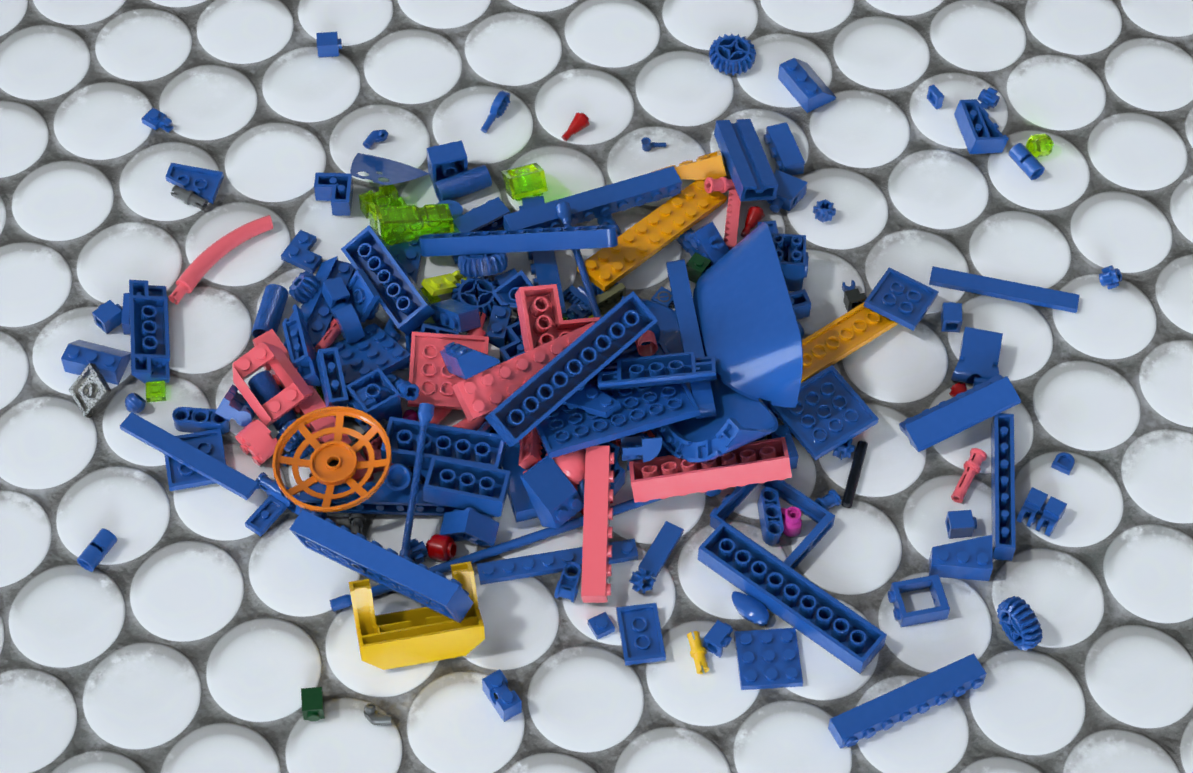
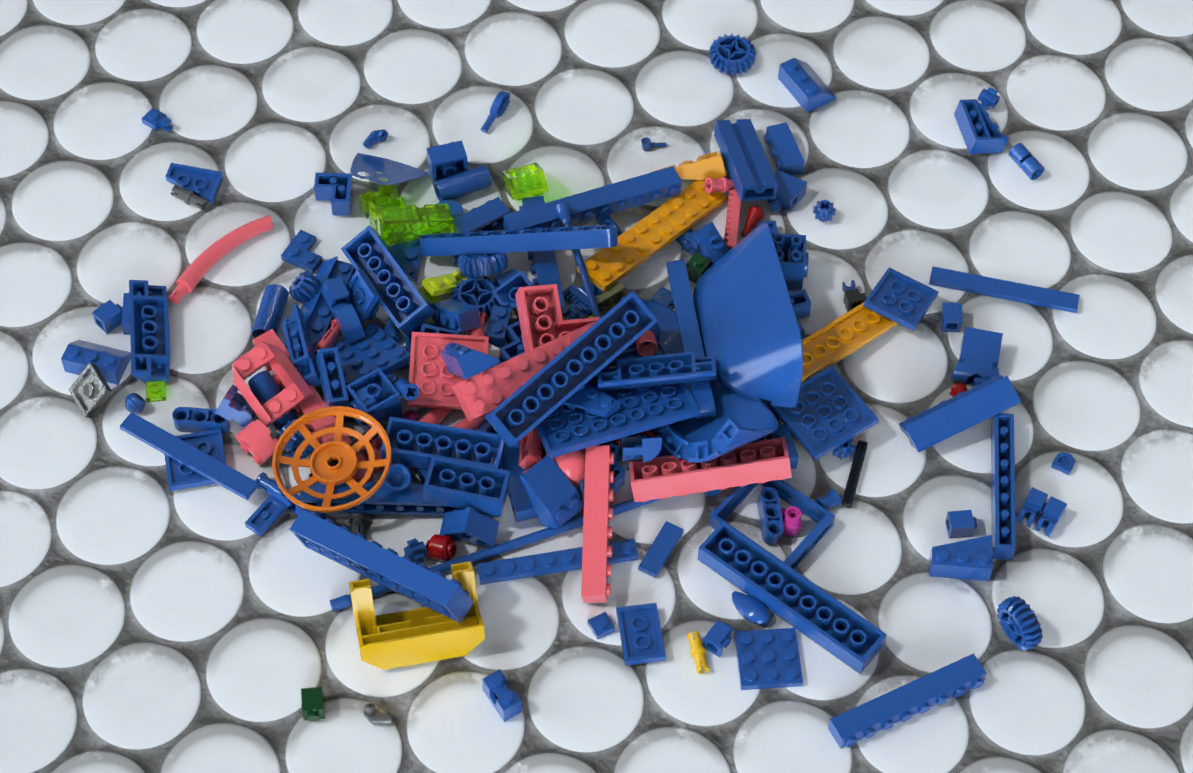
(97, 550): blue pin -> none
(328, 44): blue brick -> none
(425, 415): blue hose -> none
(568, 585): blue piece -> none
(578, 123): red cone -> none
(642, 580): blue gear -> none
(935, 97): blue tile -> none
(938, 595): blue window -> none
(971, 468): coral pin -> none
(1040, 145): clear neon green head -> none
(1110, 277): blue gear -> none

